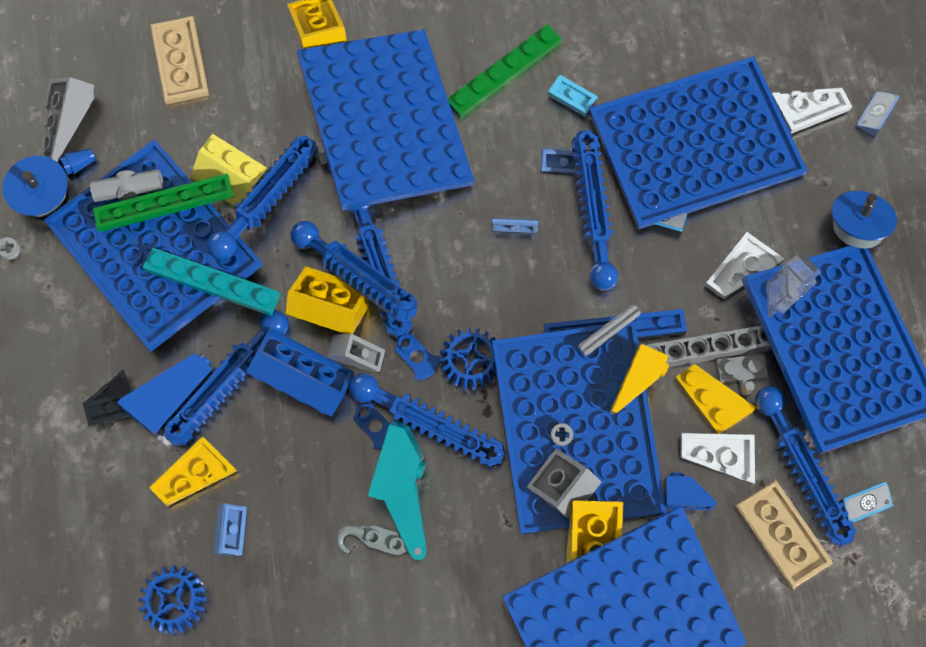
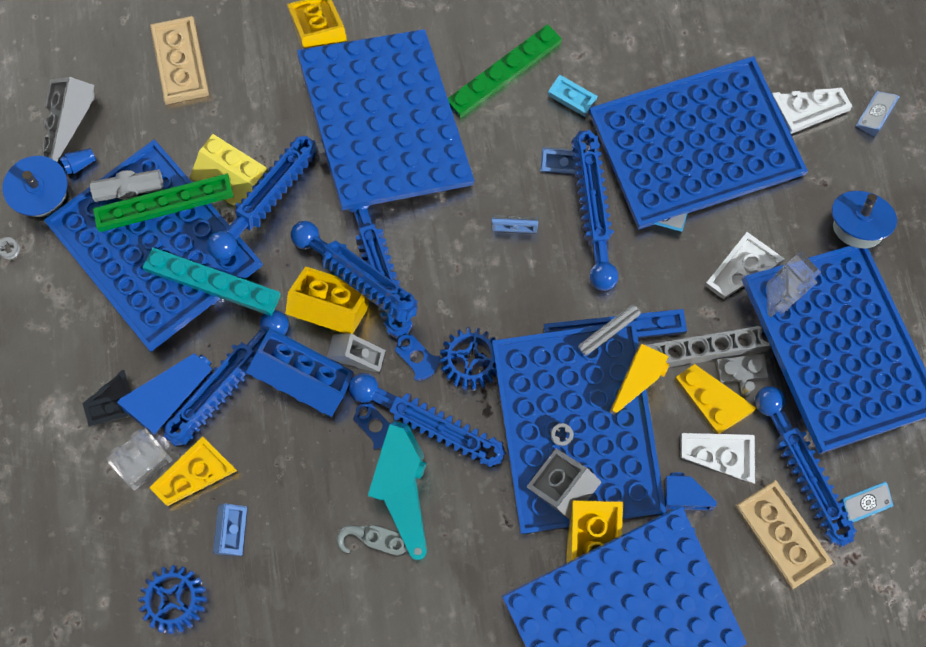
(139, 458): none -> clear slope

